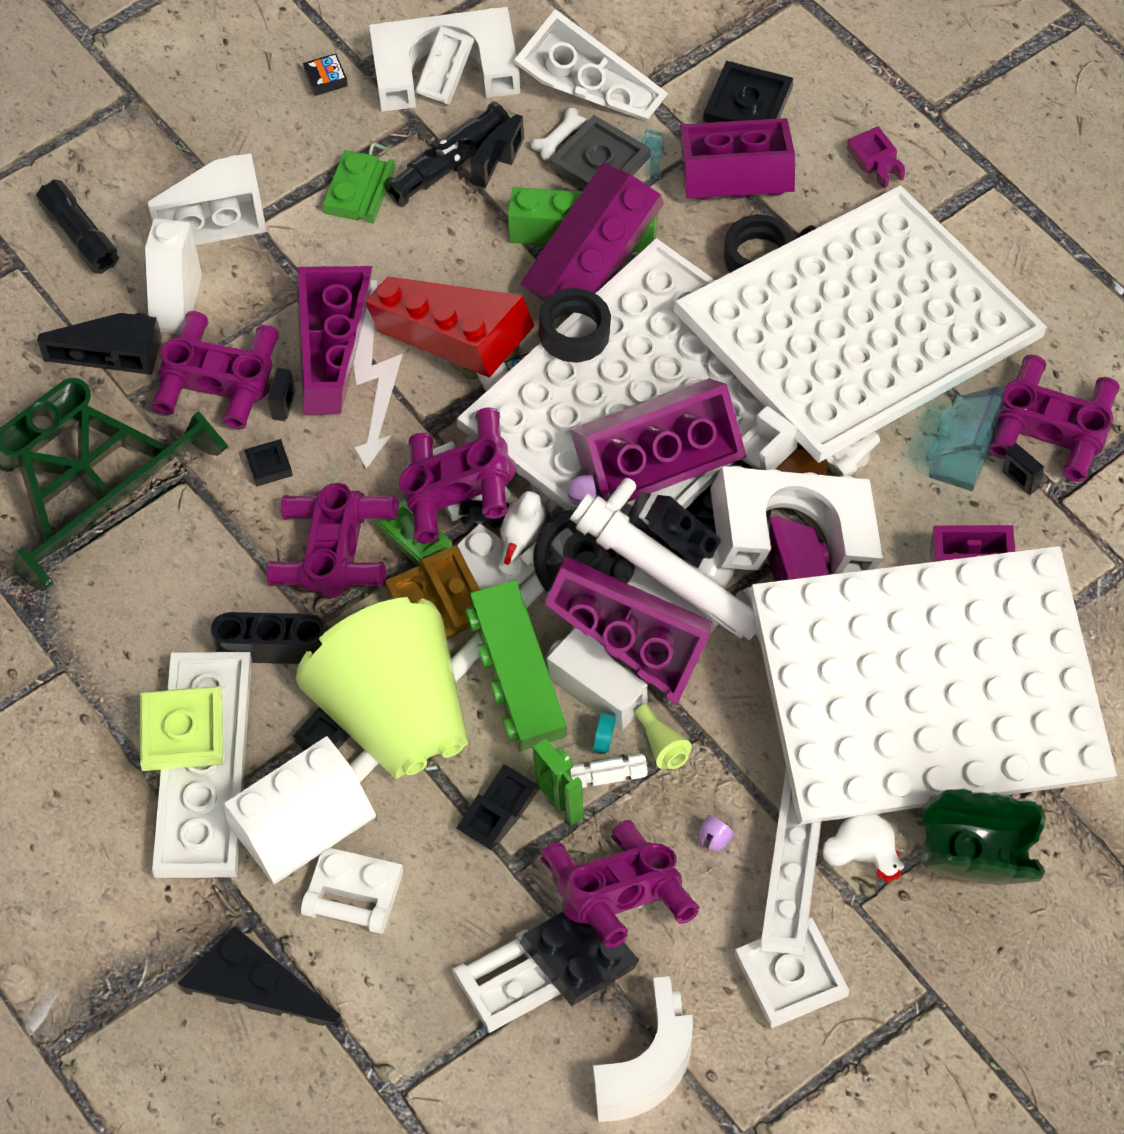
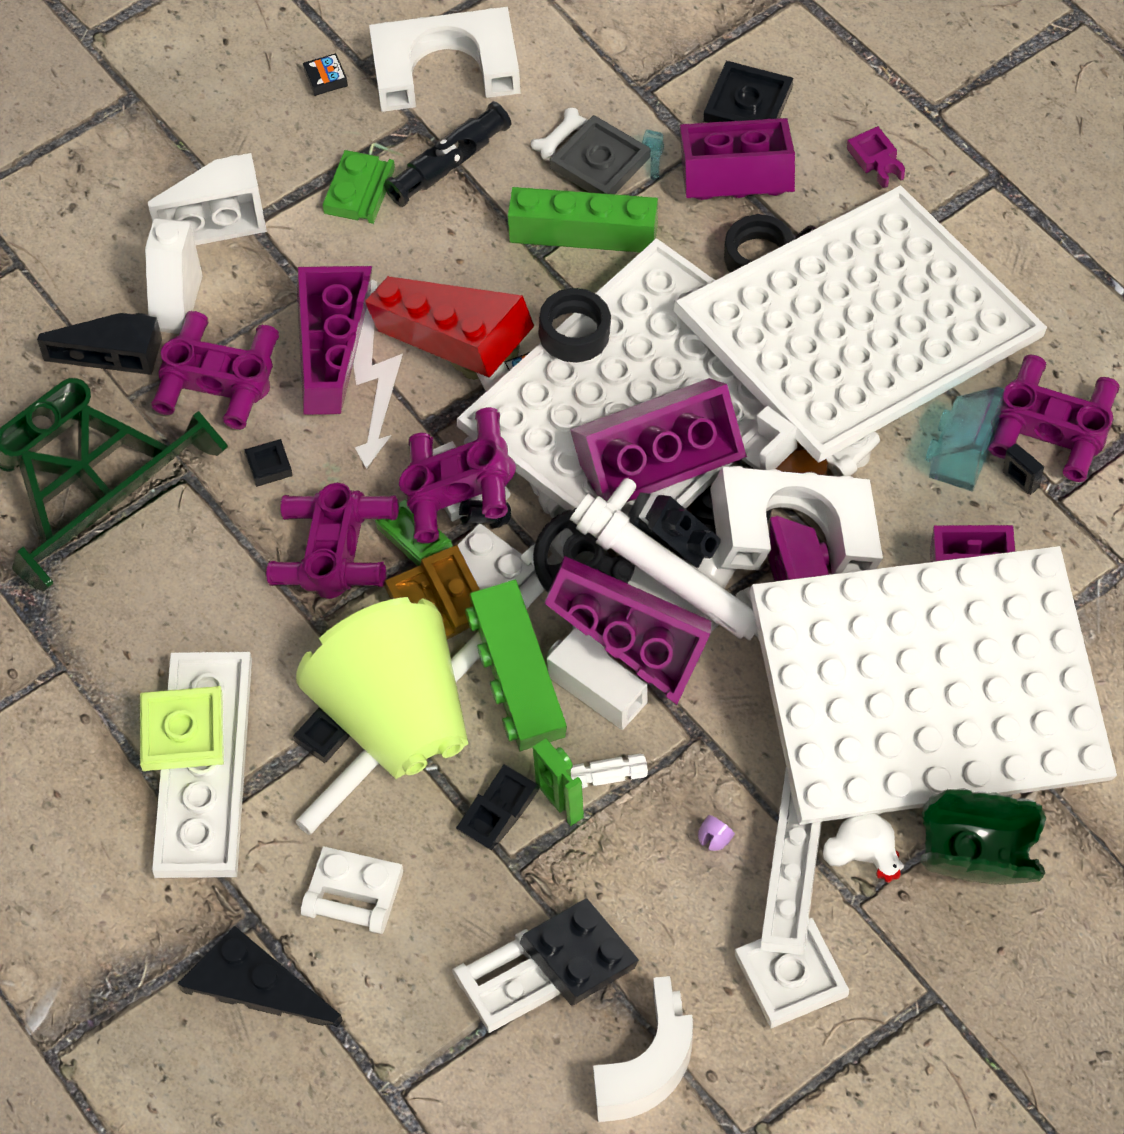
(90, 242): black axle -> none
(255, 627): black beam -> none
(281, 394): black tile -> none
(299, 810): white slope -> none
(444, 65): white plate -> none
(499, 146): black slope -> none
(522, 525): white animal -> none
(580, 487): lavender hinge -> none
(582, 66): white wedge -> none
(595, 234): magenta slope -> none
(604, 733): teal tile -> none
(619, 883): magenta piece -> none
(667, 745): yellowish green cone -> none

